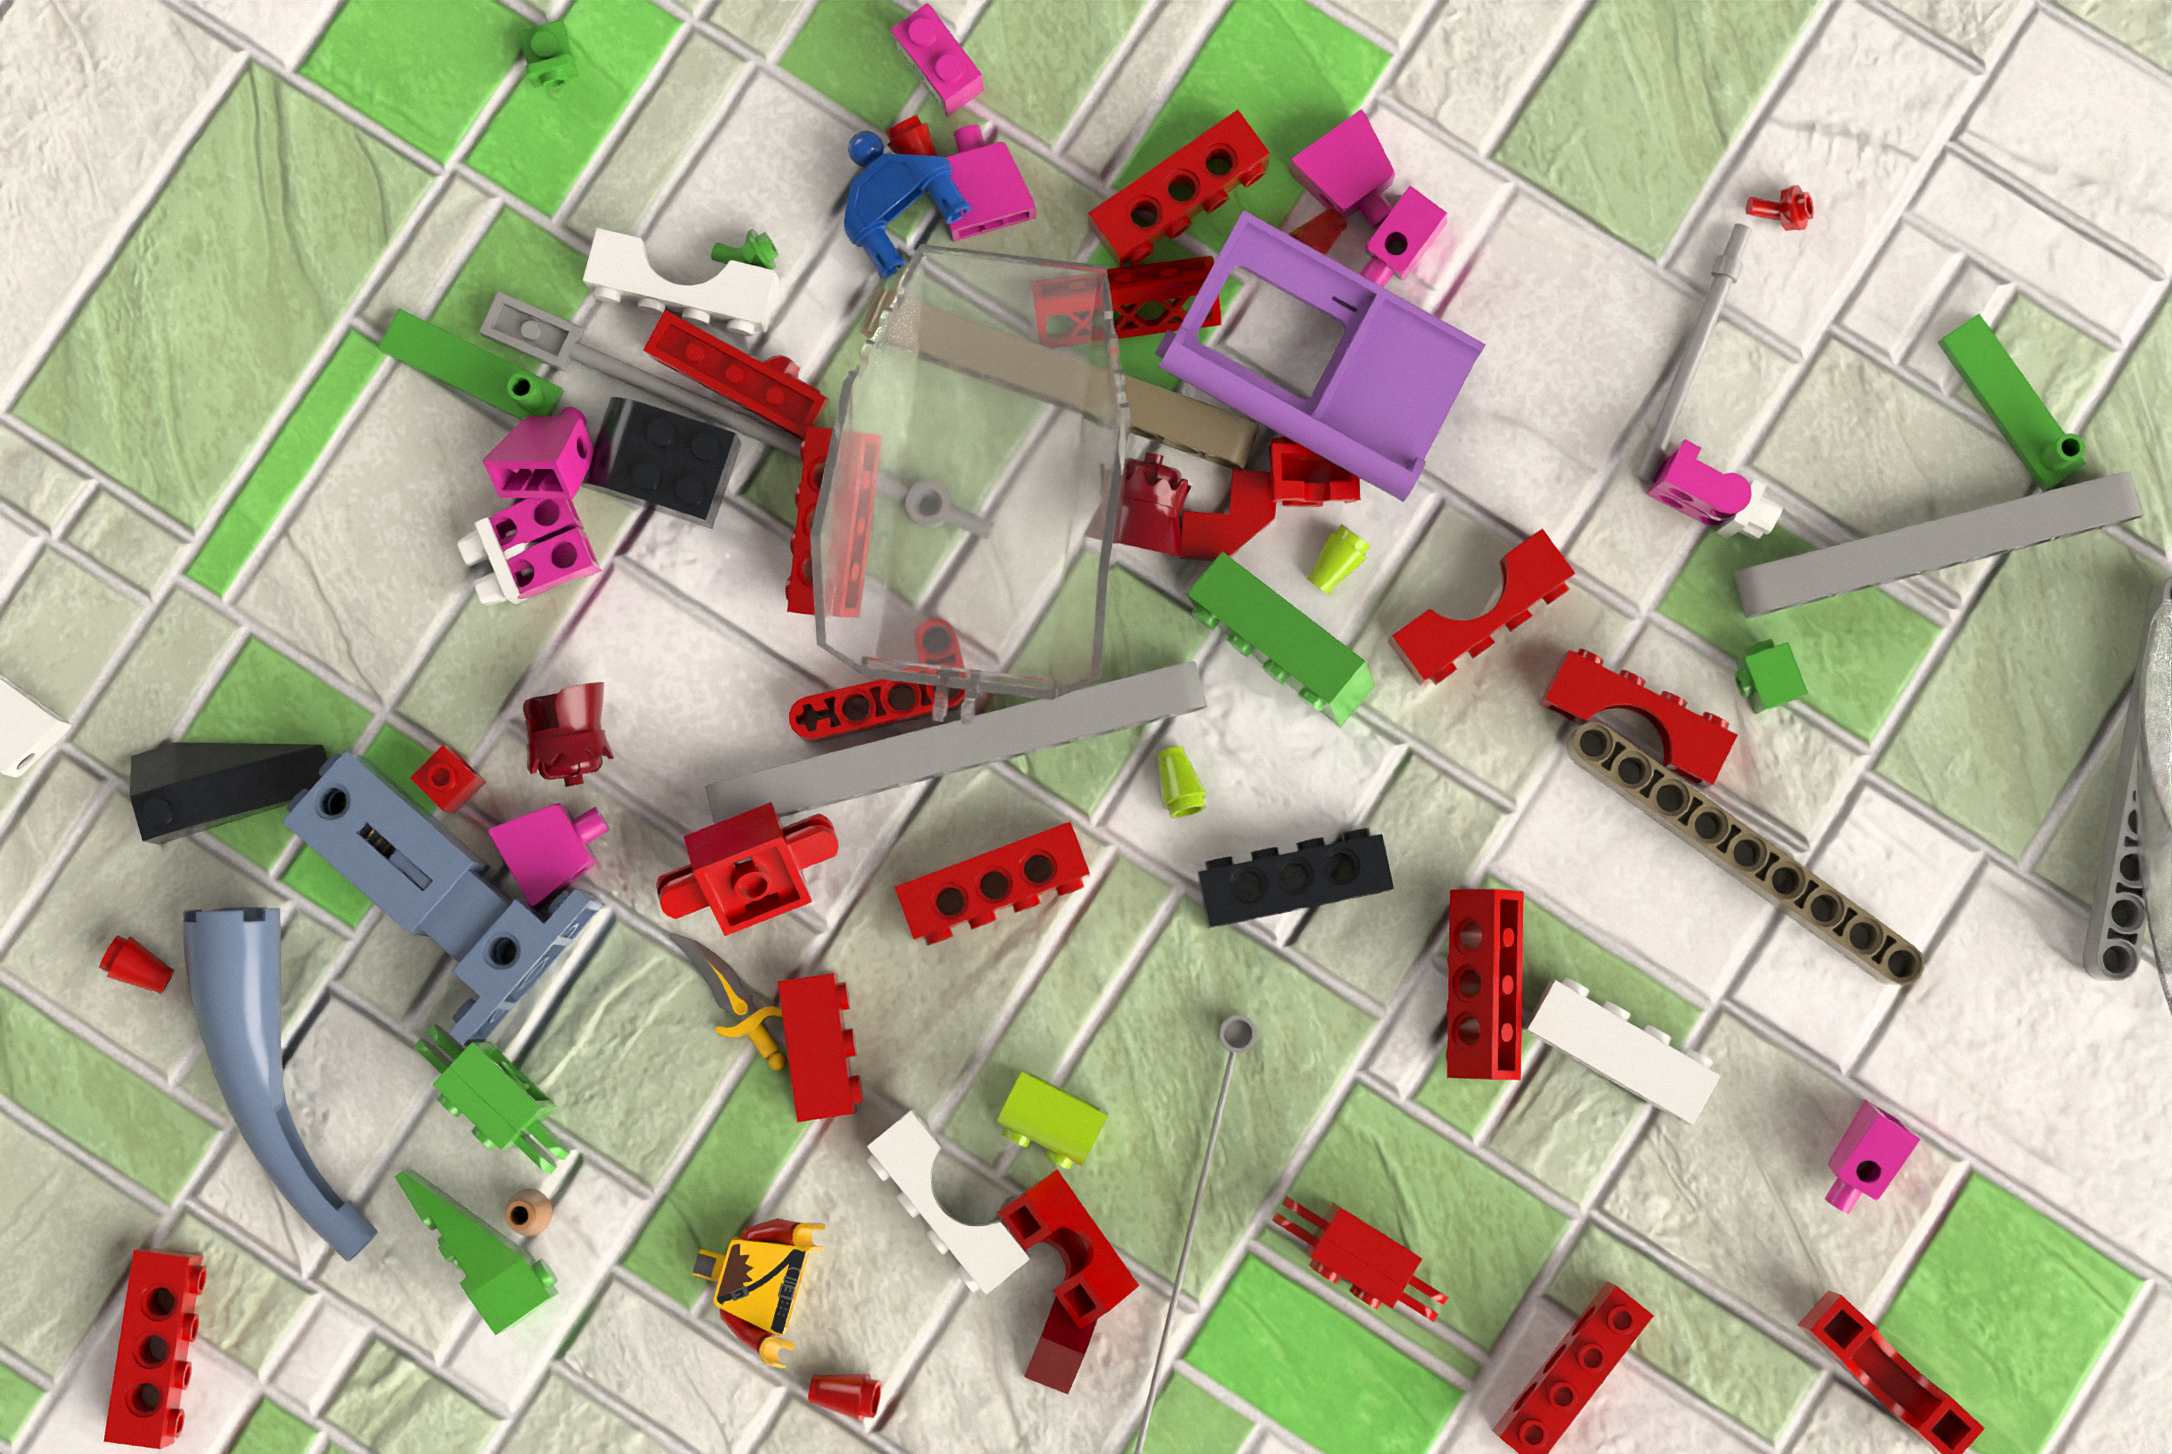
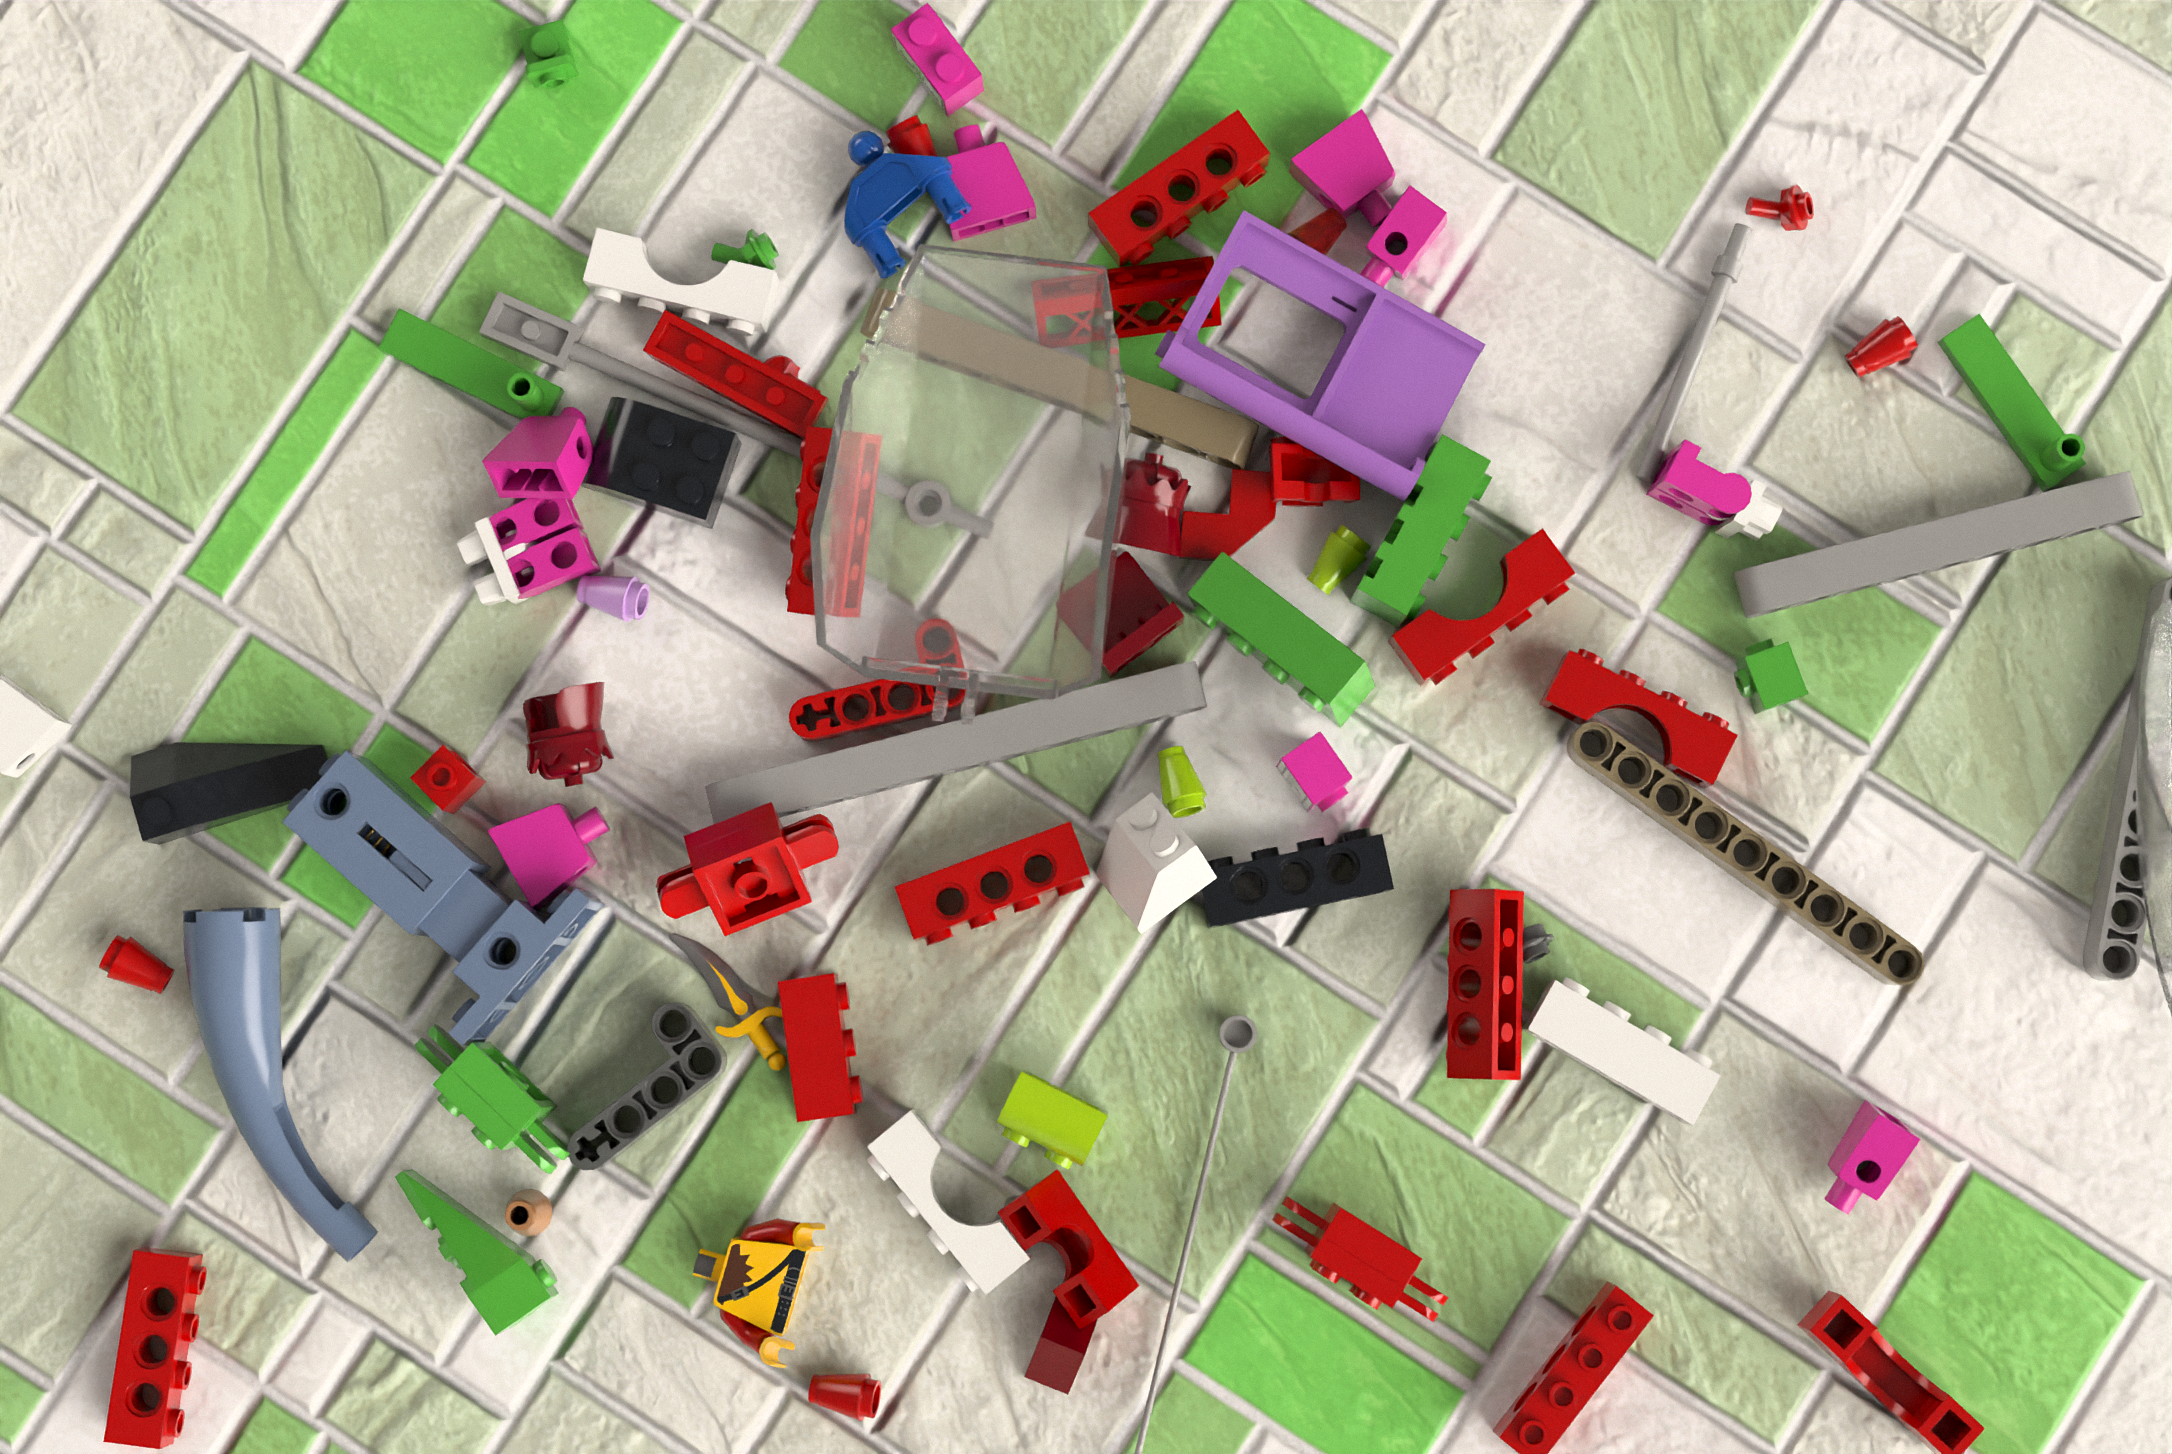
(614, 595): none -> lavender cone
(643, 1094): none -> dark grey beam
(1136, 617): none -> dark red bracket
(1151, 863): none -> white slope
(1315, 773): none -> dark pink brick
(1421, 531): none -> bright green wedge
(1535, 943): none -> dark grey plate
(1882, 347): none -> red cone

